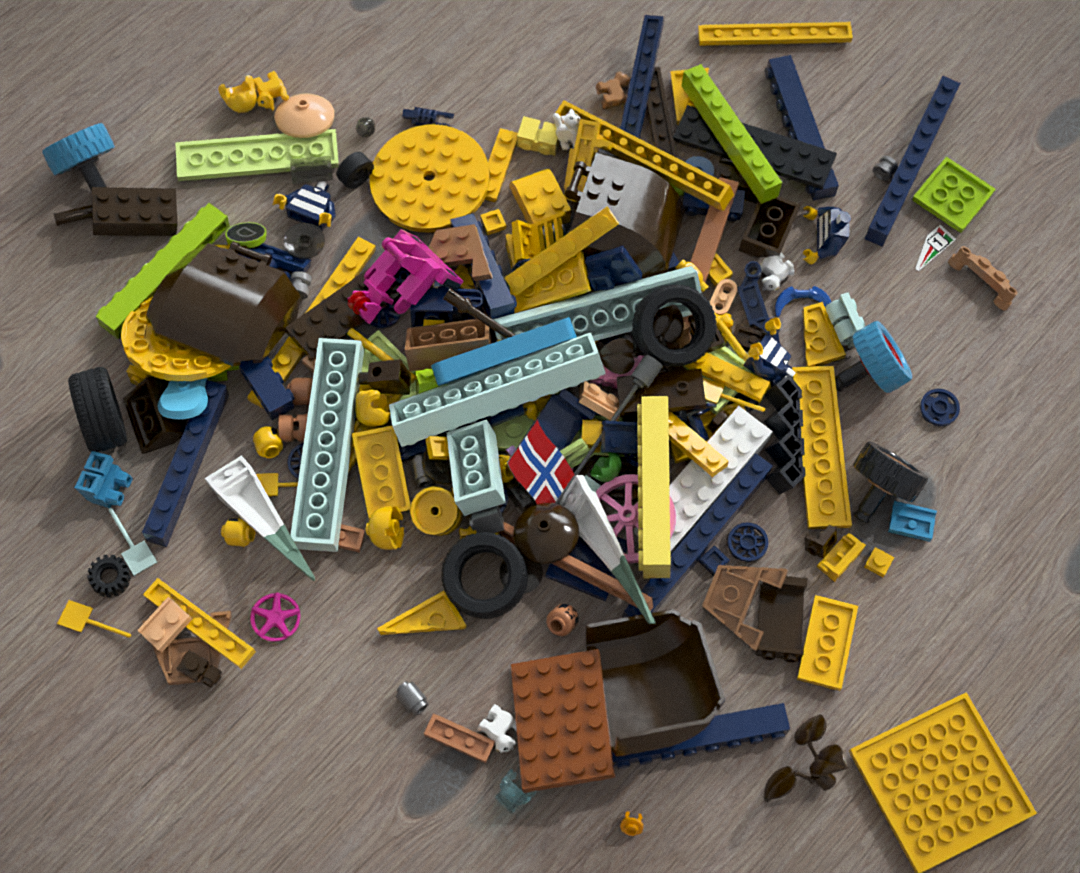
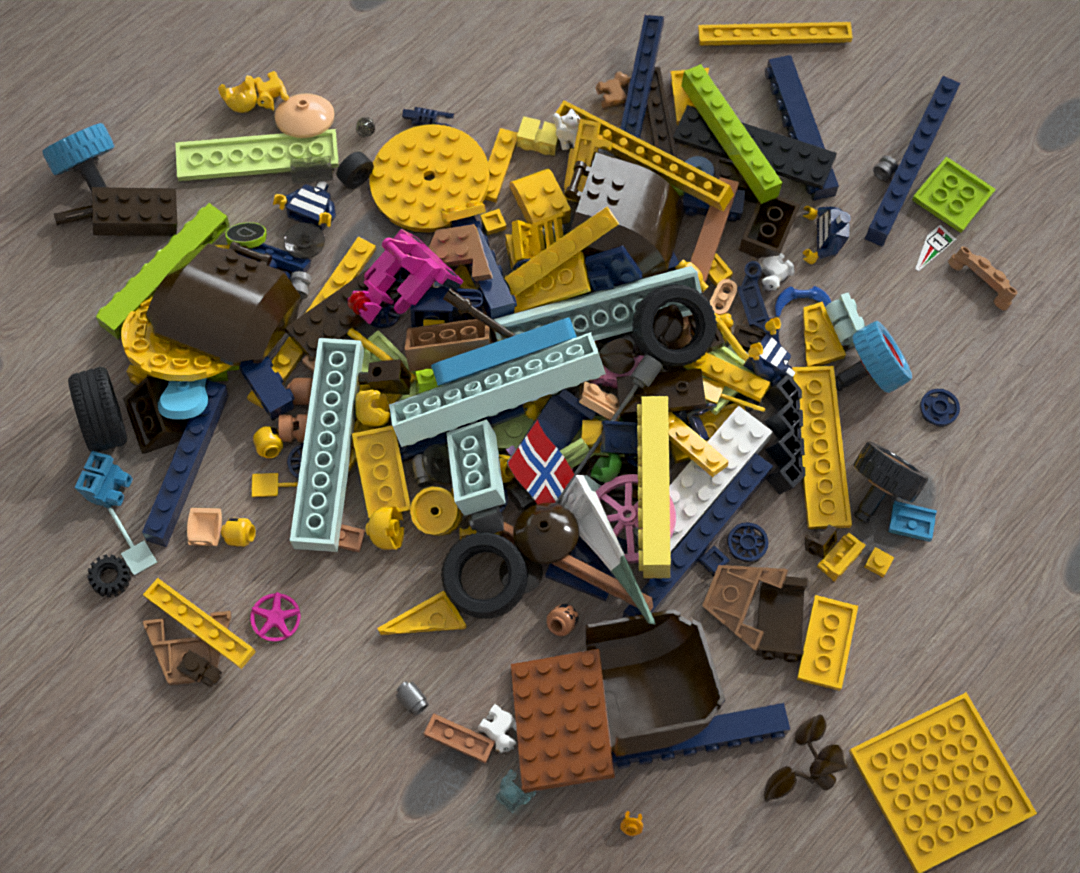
(76, 616): yellow piece -> none
(164, 624): light nougat plate -> none
(204, 526): none -> light nougat piece
(243, 494): white plate -> none
(437, 448): yellow plate -> none
(454, 212): none -> yellow plate
(718, 420): dark brown tile -> none

